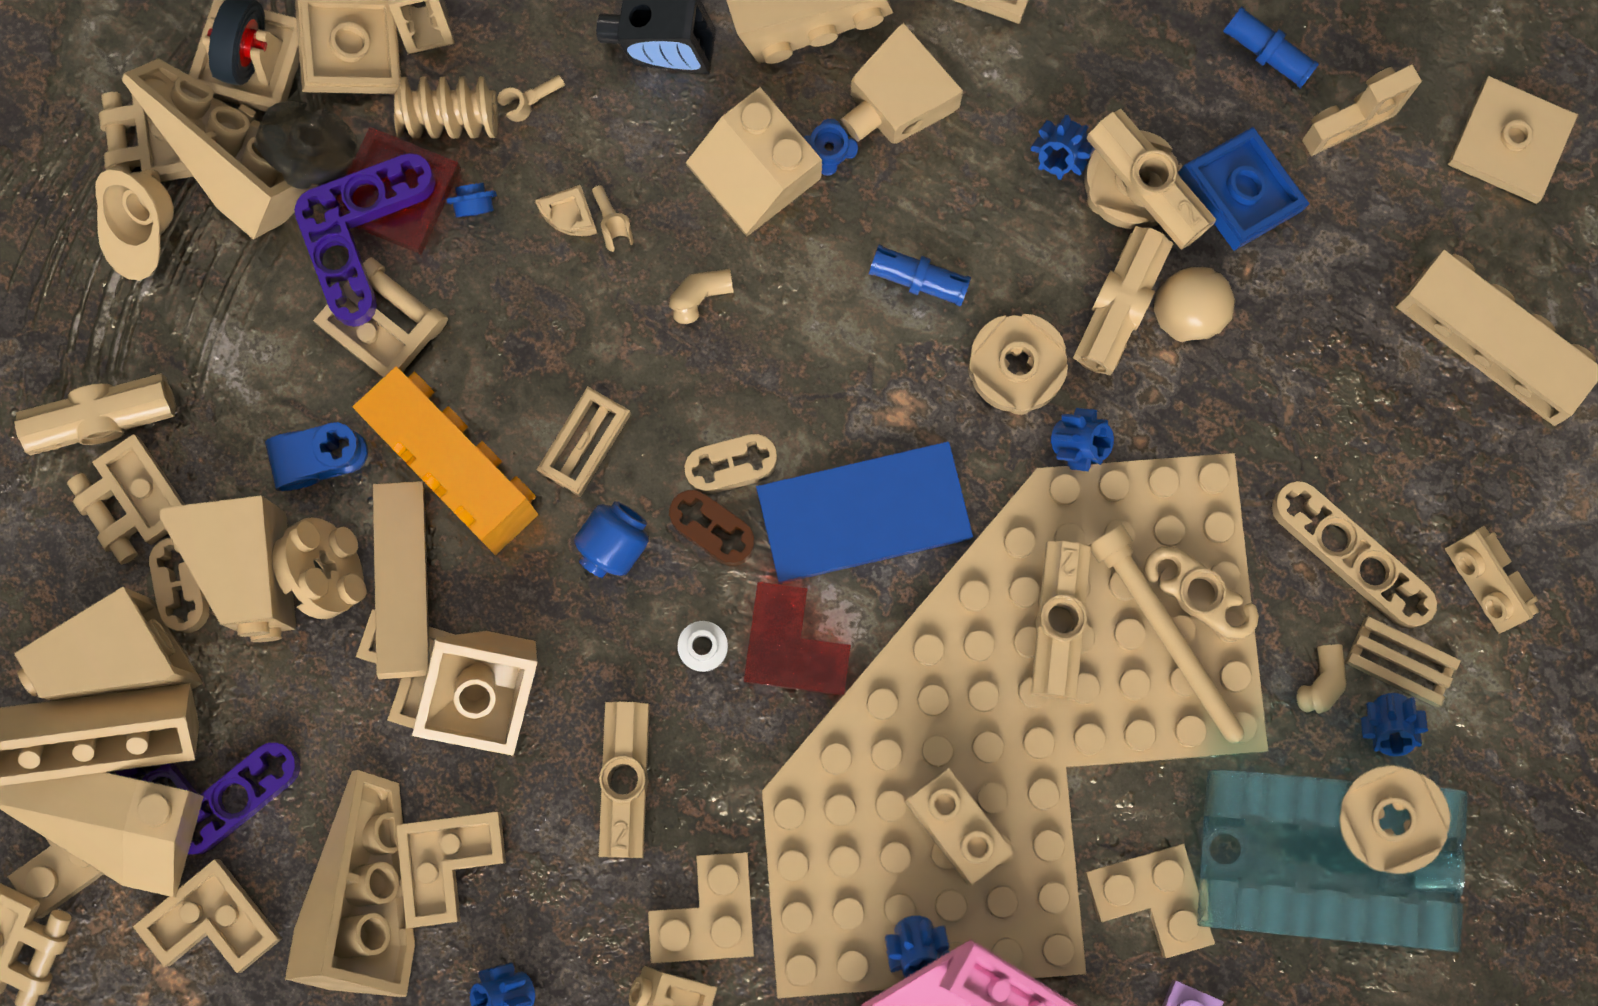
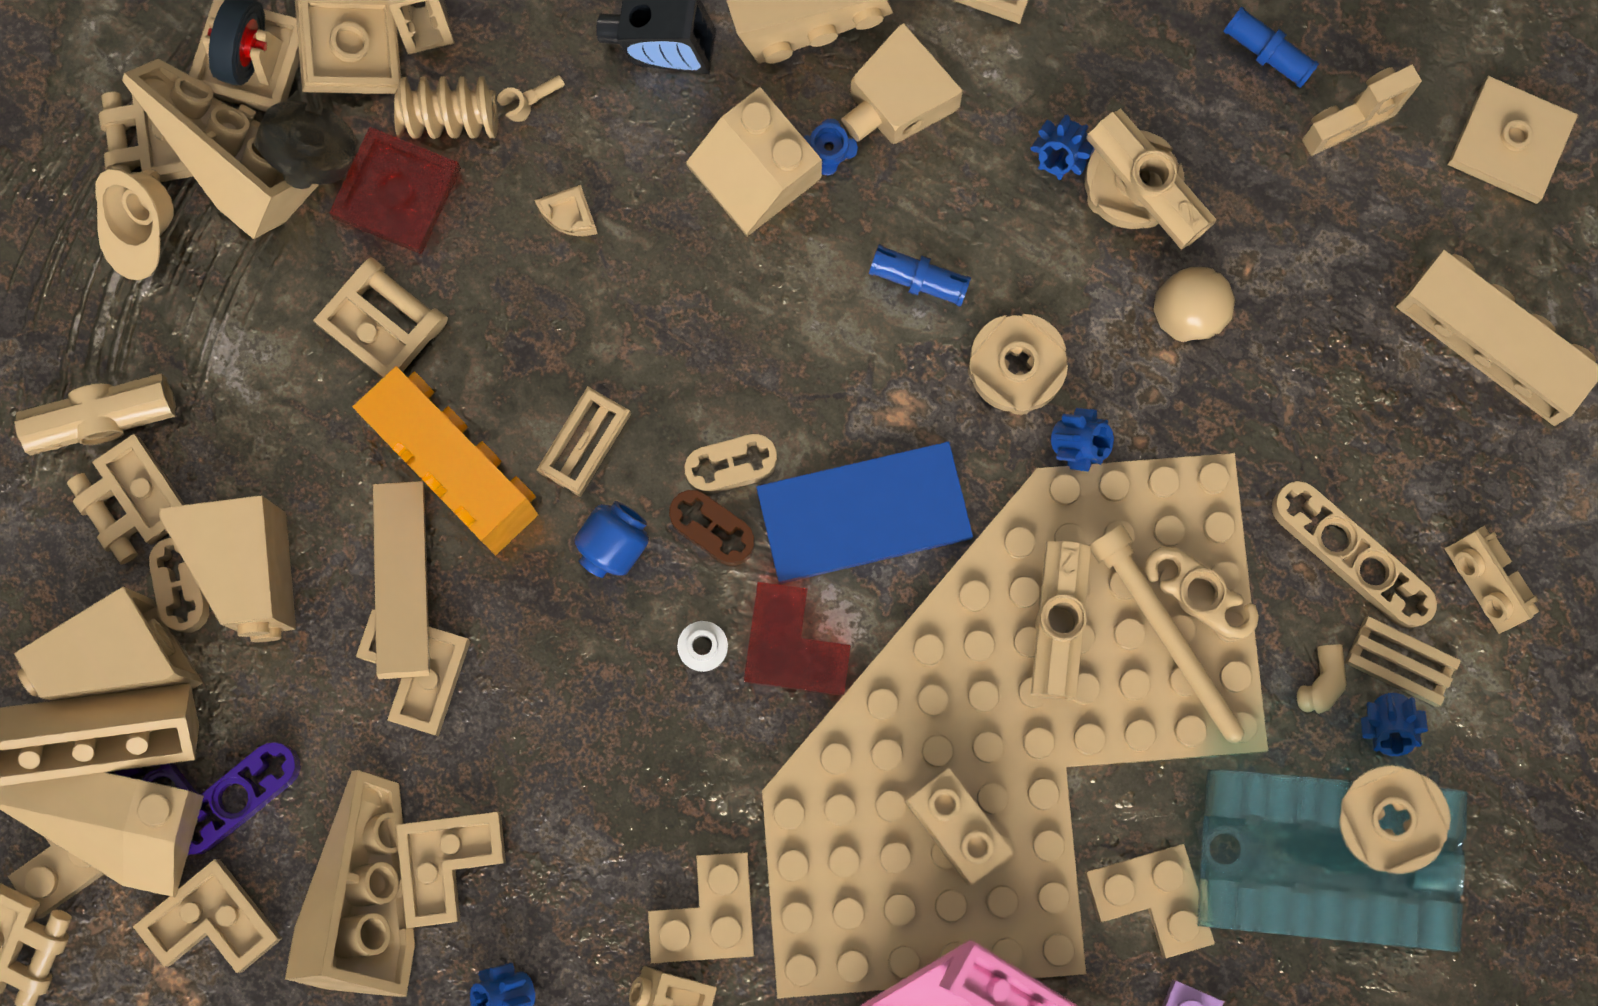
(306, 456): blue piece -> none
(335, 550): tan plate -> none
(337, 226): dark purple beam -> none
(472, 200): blue plate -> none
(477, 690): tan slope -> none
(613, 223): tan hand -> none
(624, 745): tan piece -> none
(693, 291): tan arm -> none
(915, 945): blue gear -> none
(1123, 300): tan piece -> none
(1243, 188): blue tile -> none

